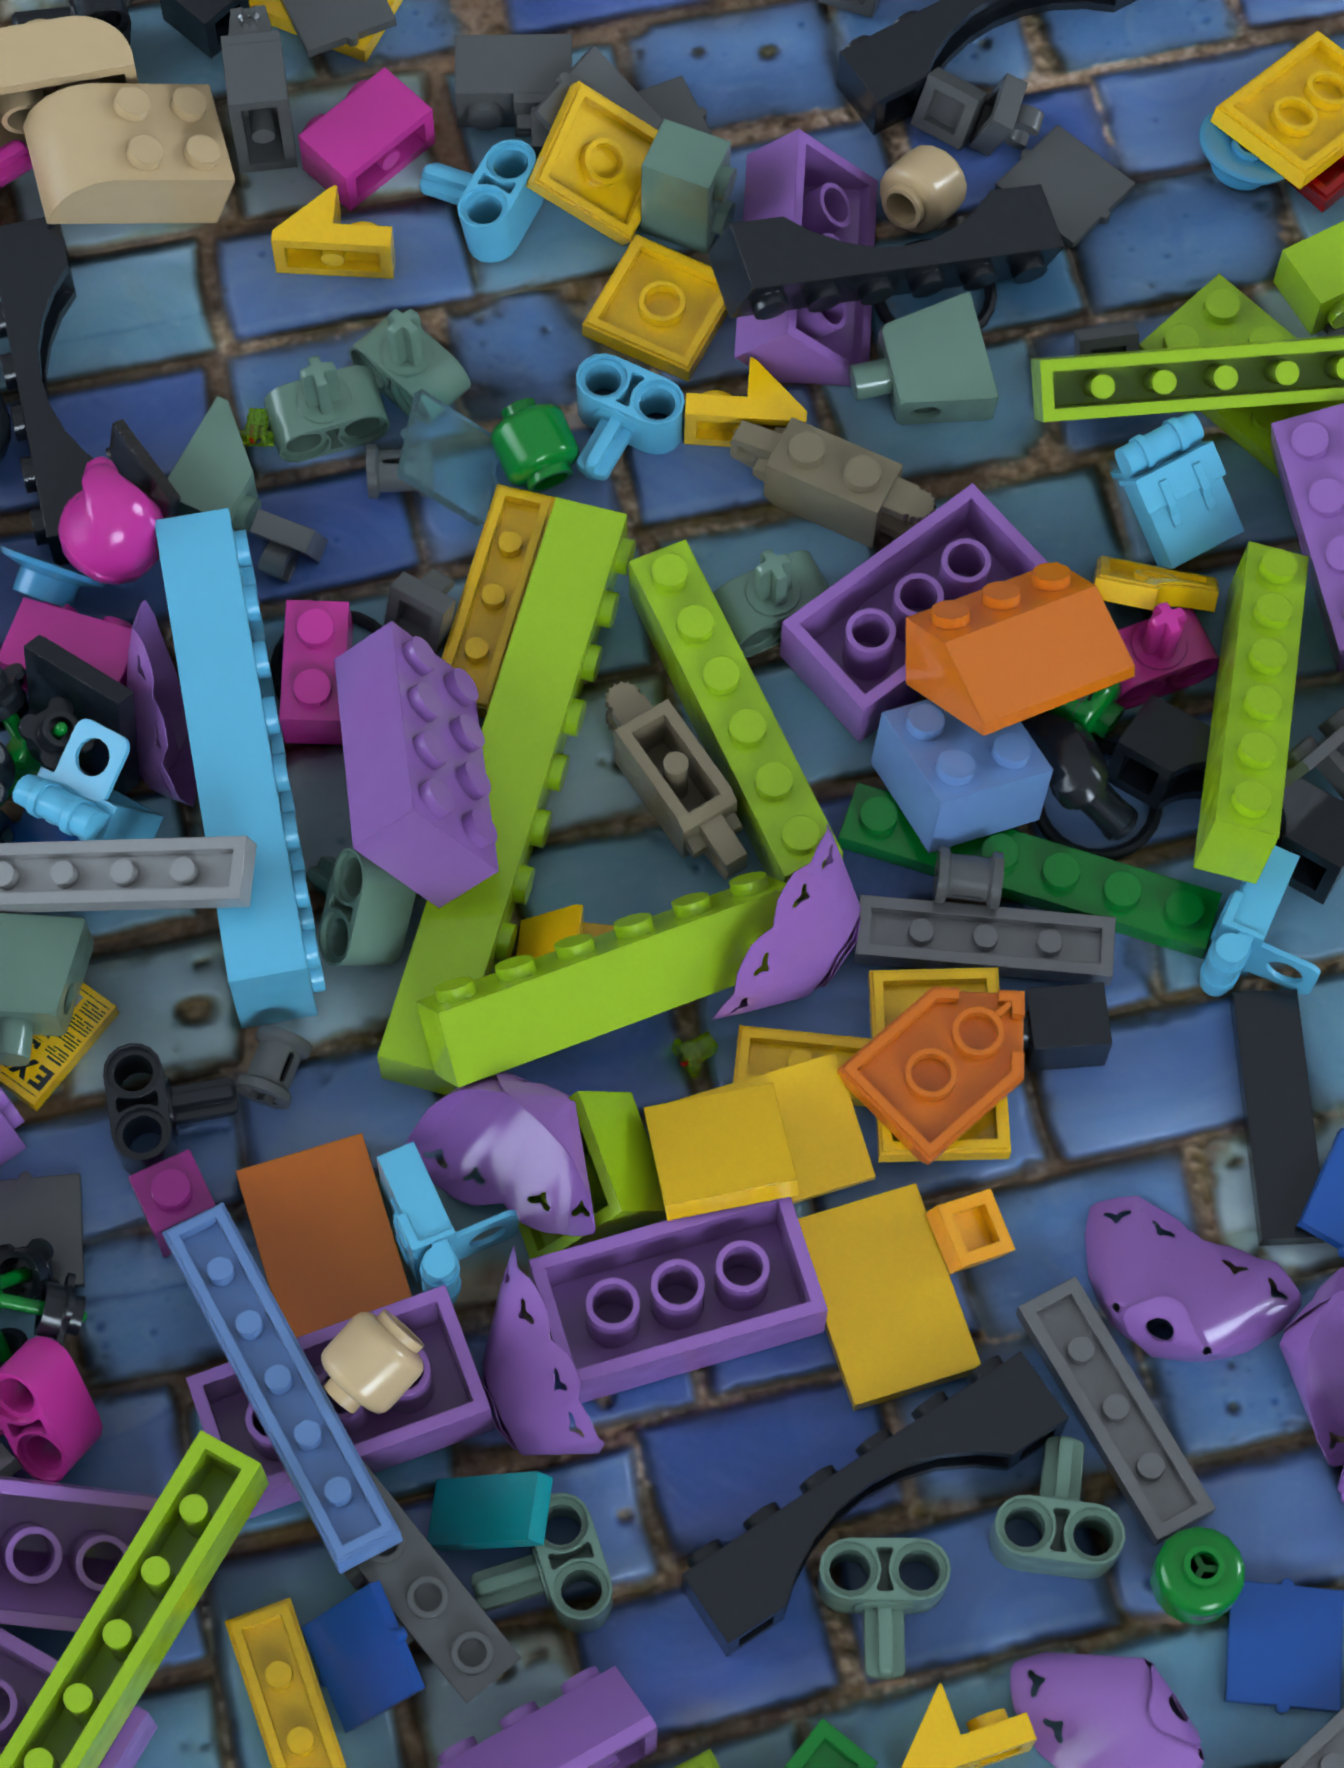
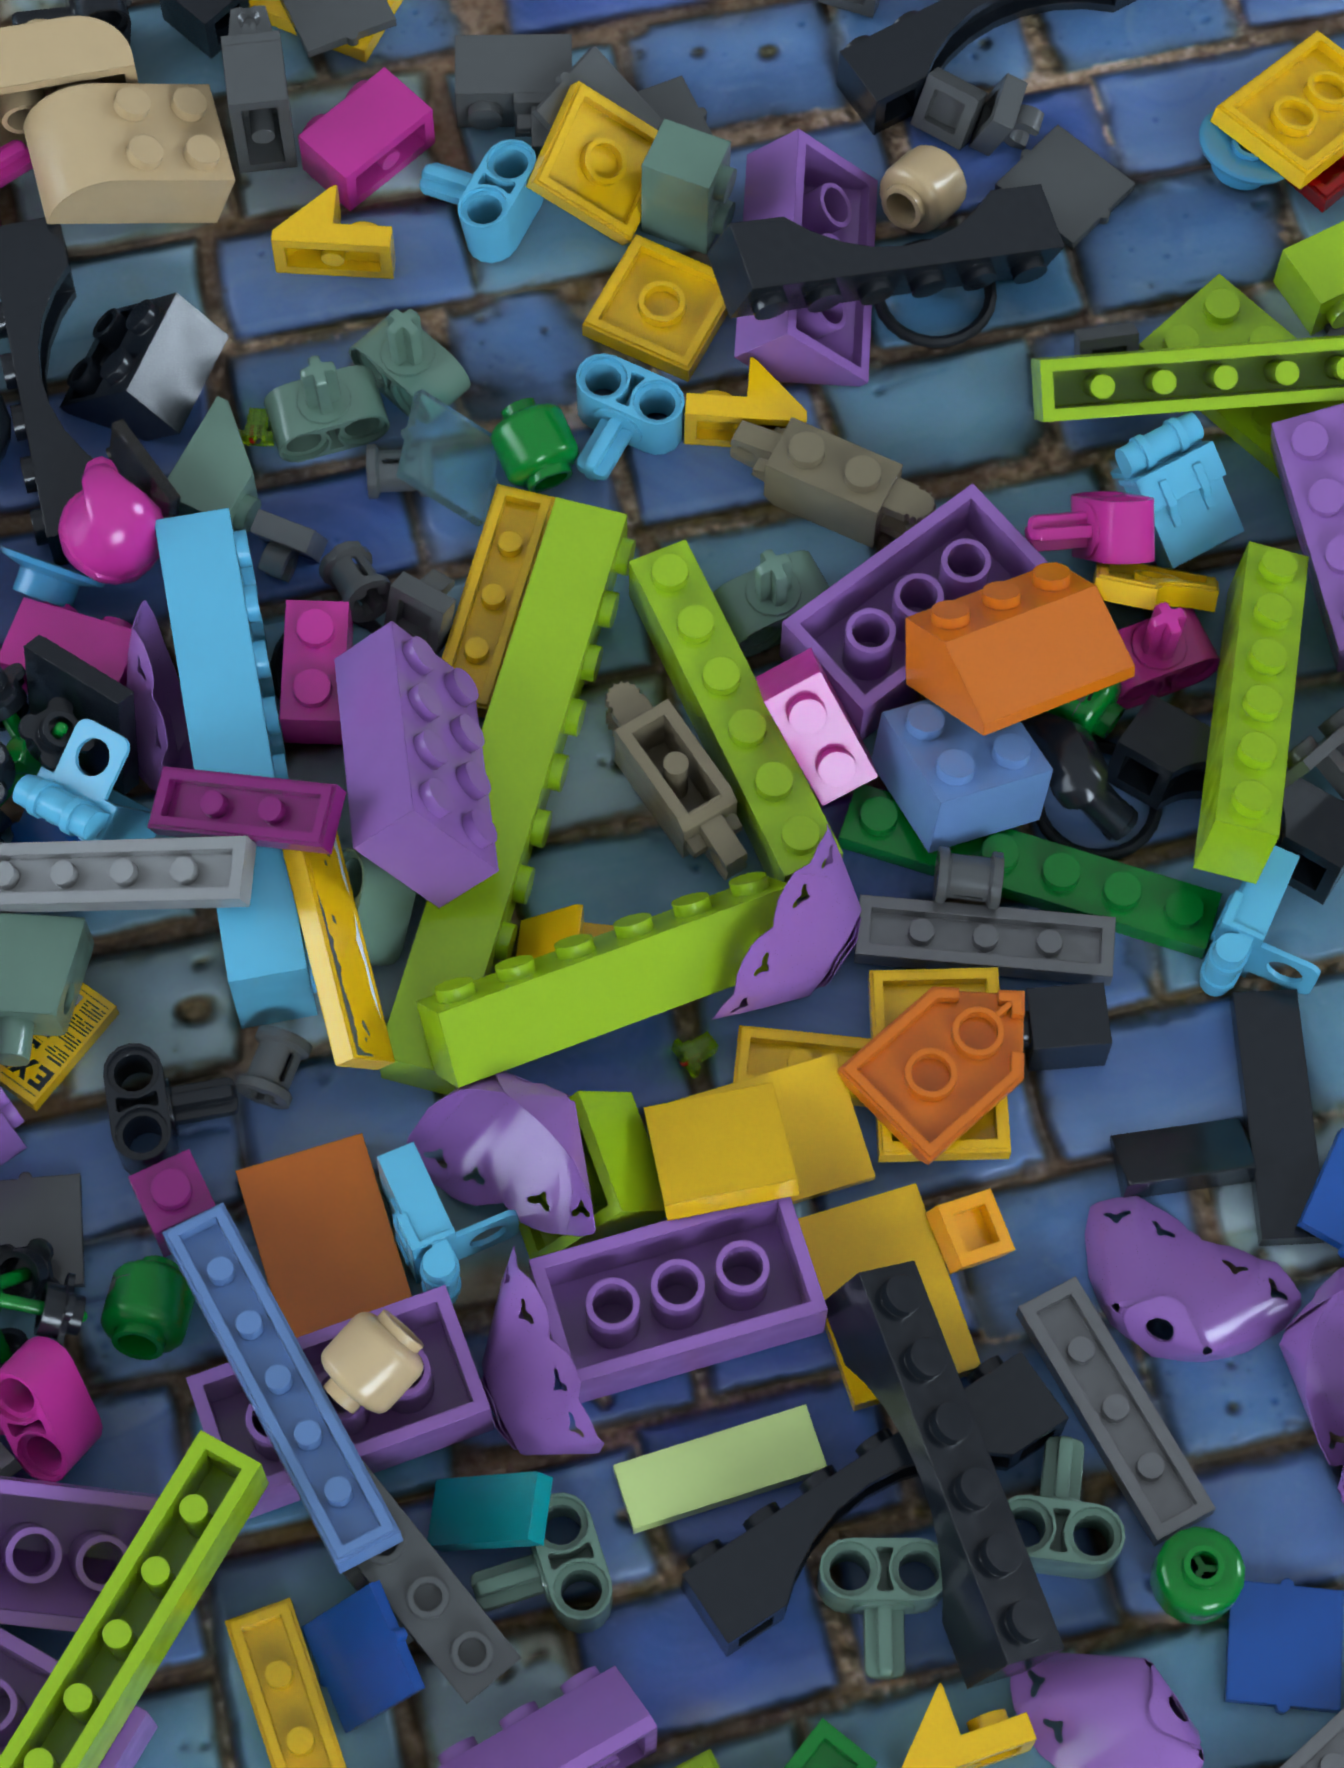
(145, 367): none -> black slope
(147, 1308): none -> green head
(263, 808): none -> magenta tile
(339, 958): none -> yellow tile
(356, 580): none -> dark grey bush
(719, 1468): none -> yellowish green tile
(816, 727): none -> brick
(931, 366): sand green torso -> none
(989, 1585): none -> black arch
(1099, 528): none -> dark pink beam
(1182, 1158): none -> black slope

